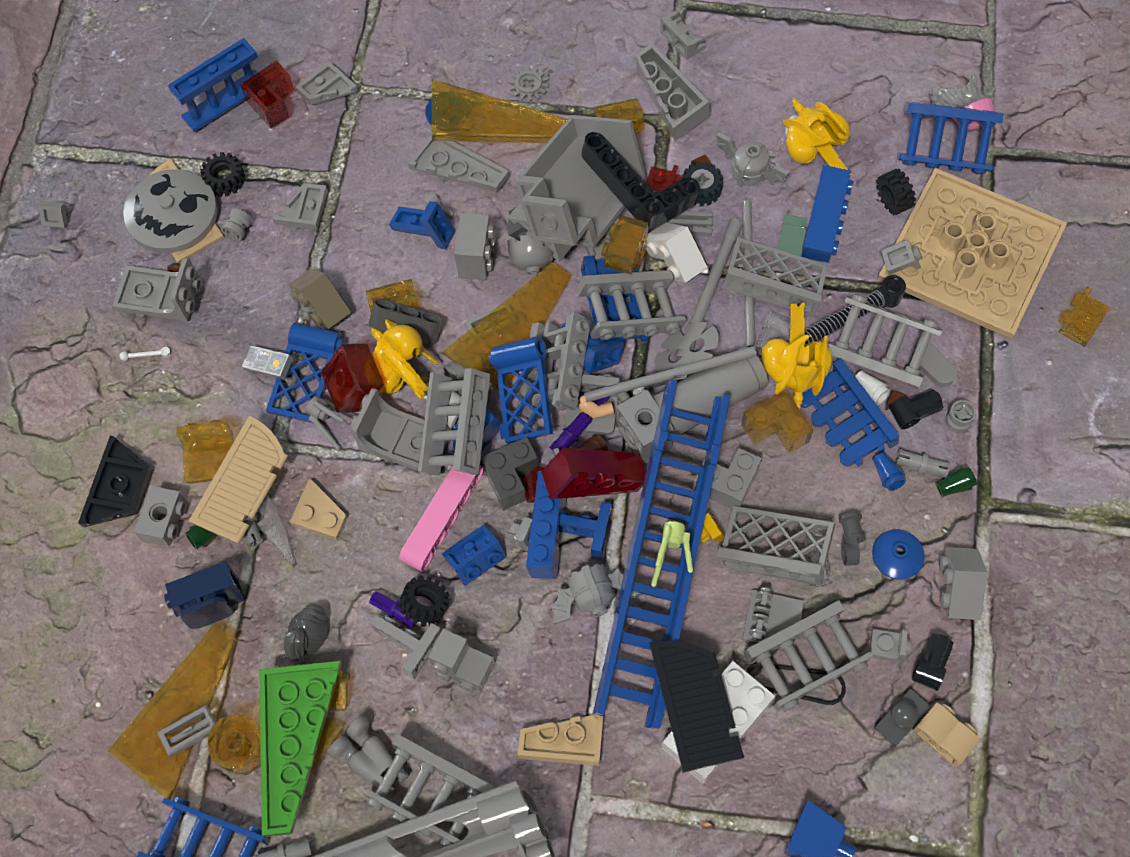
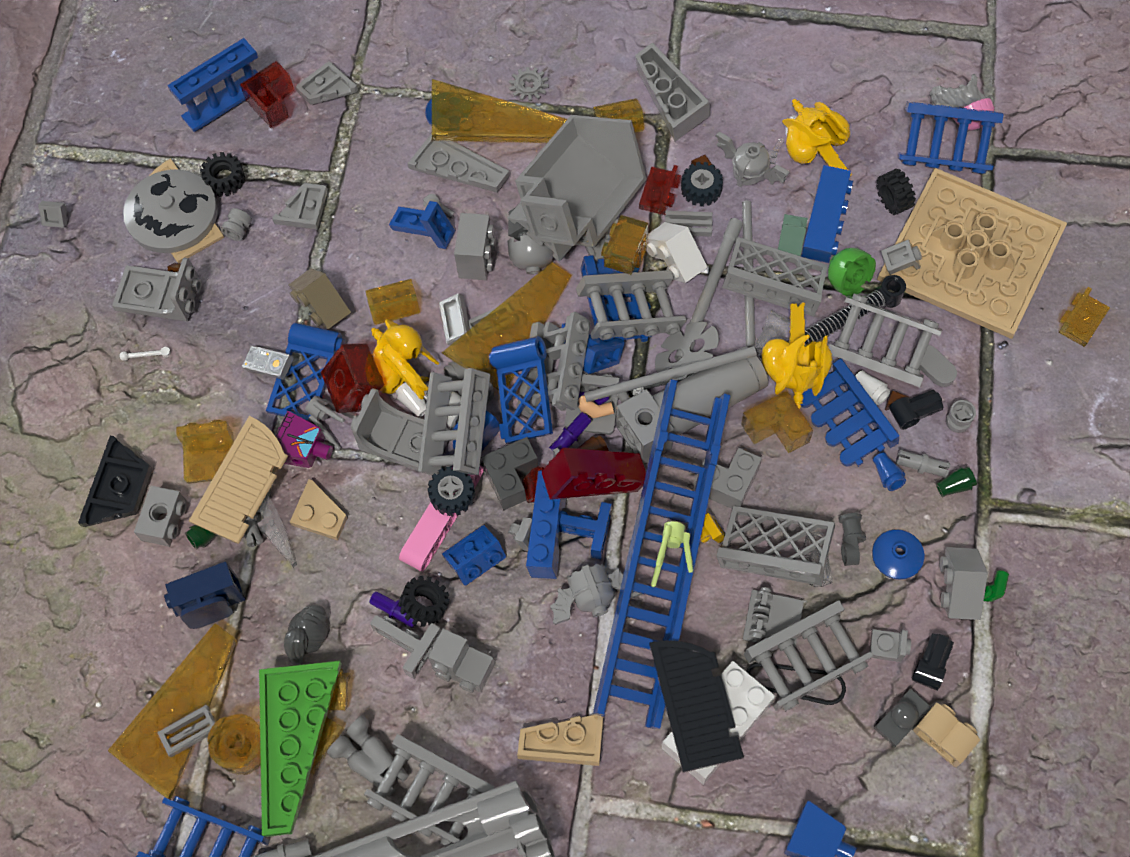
(302, 441): none -> magenta torso
(411, 400): none -> white cone
(424, 322): dark grey beam -> none
(449, 482): none -> black wheel
(454, 318): none -> tile
(632, 190): black beam -> none
(681, 36): light grey hinge -> none
(850, 270): none -> bright green cylinder
(998, 588): none -> green arm

